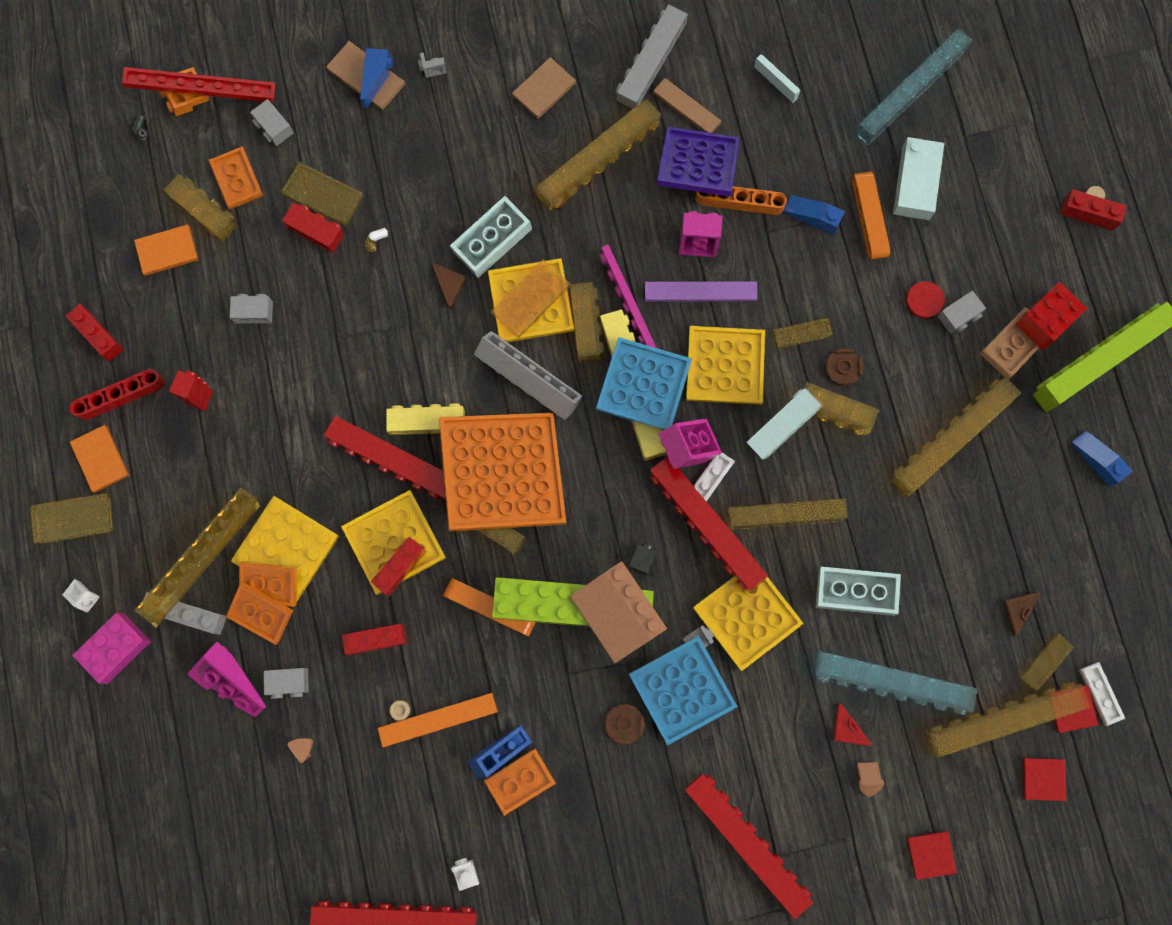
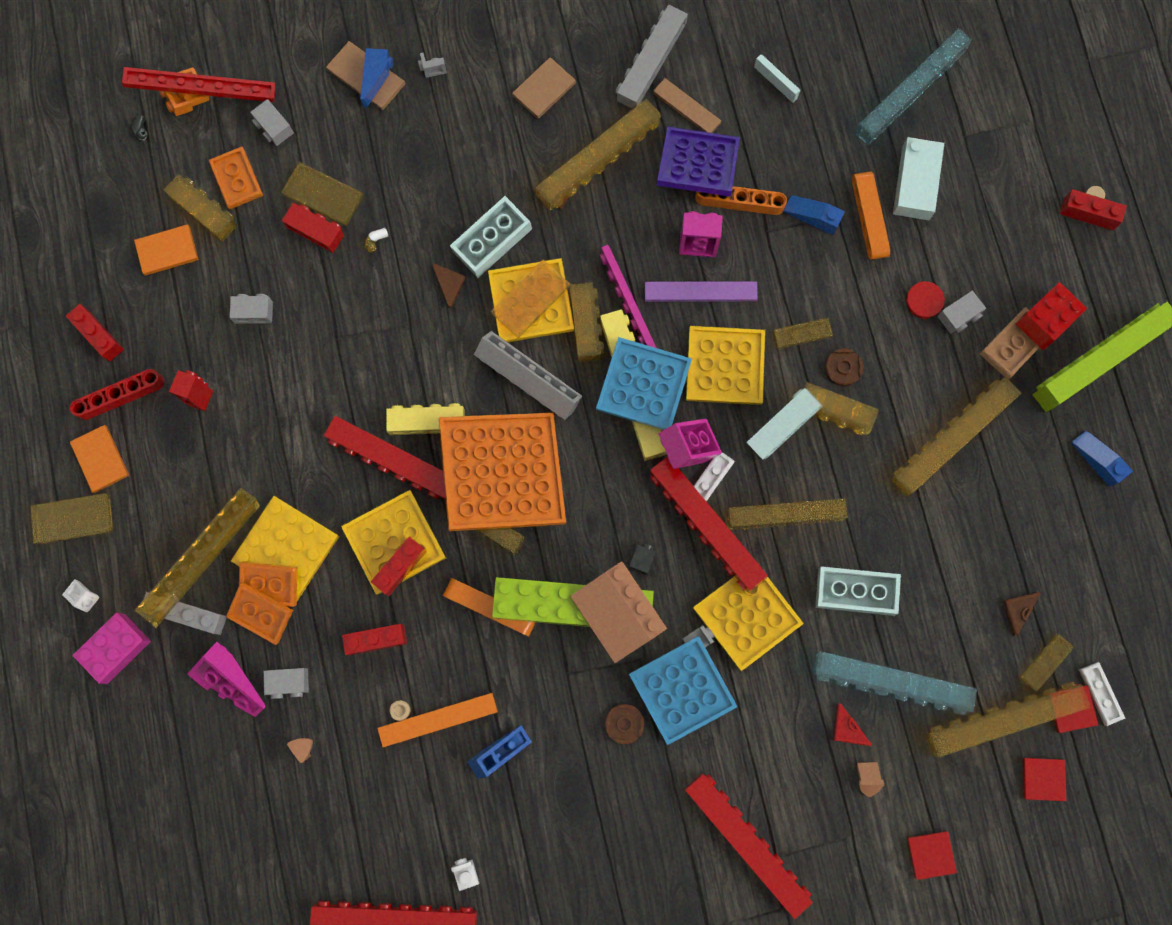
(519, 782): orange tile -> none

